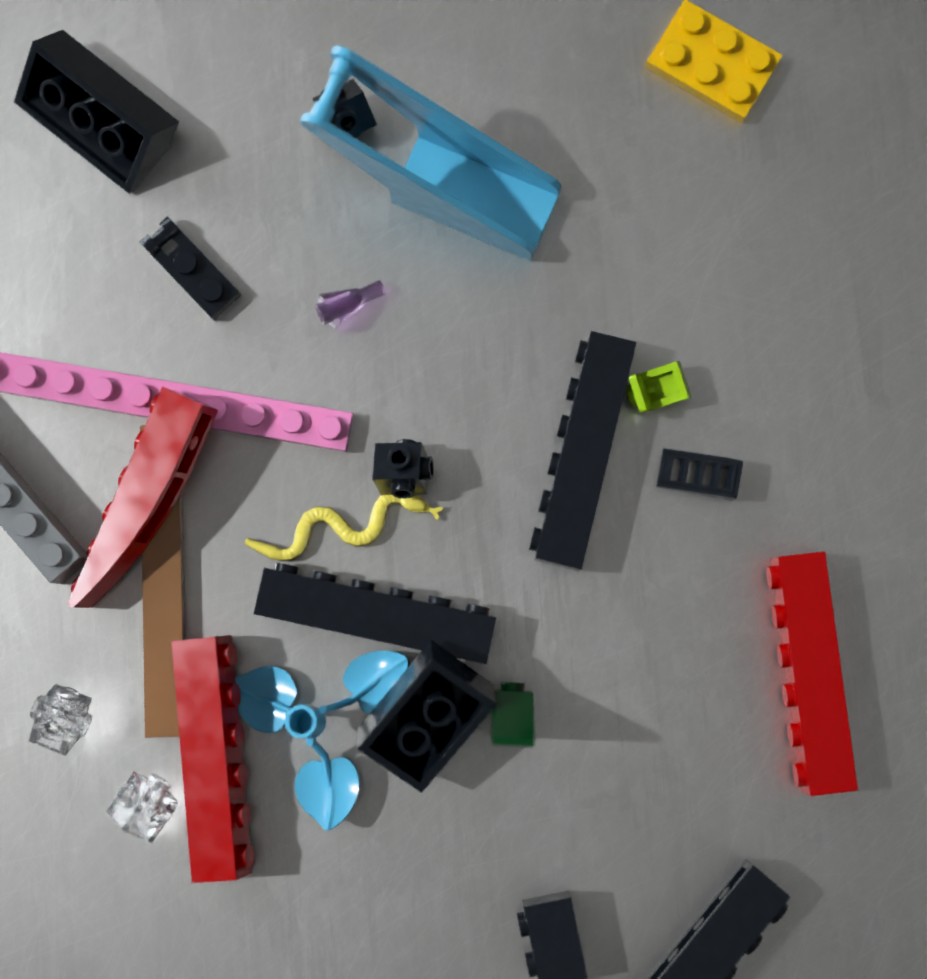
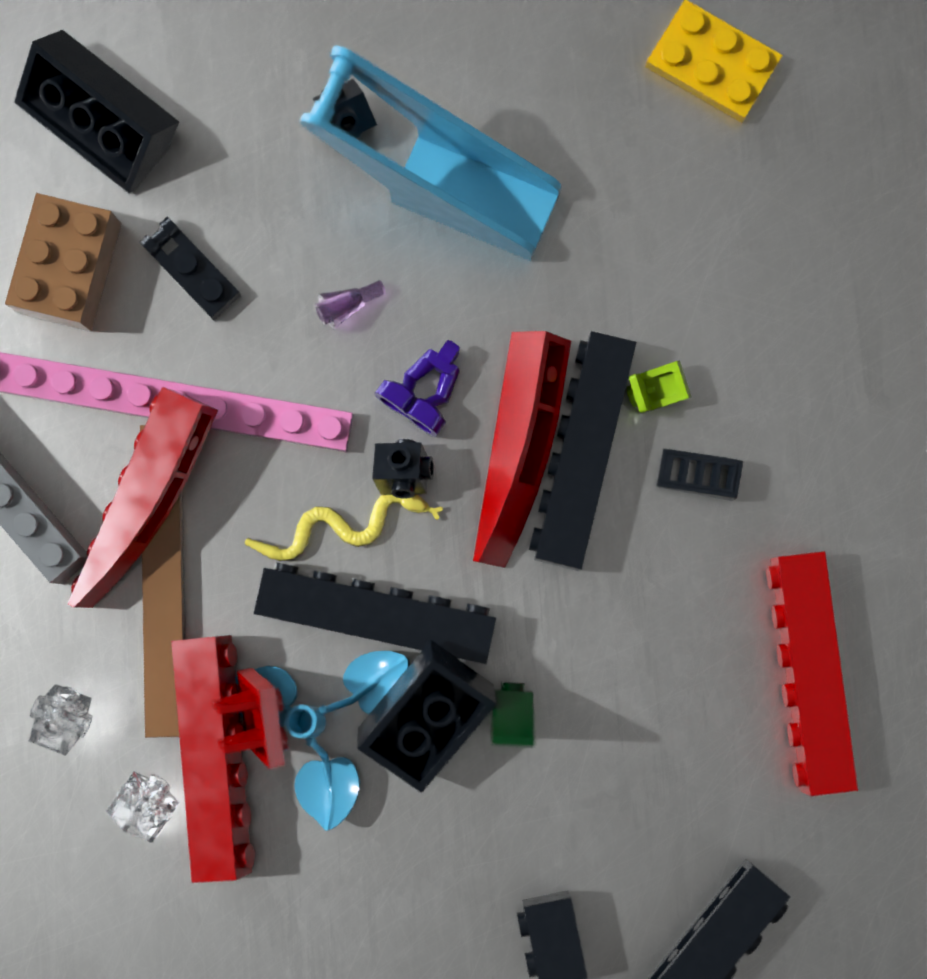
(63, 262): none -> medium nougat brick
(260, 709): none -> red plate
(421, 411): none -> dark purple piece
(521, 440): none -> red slope

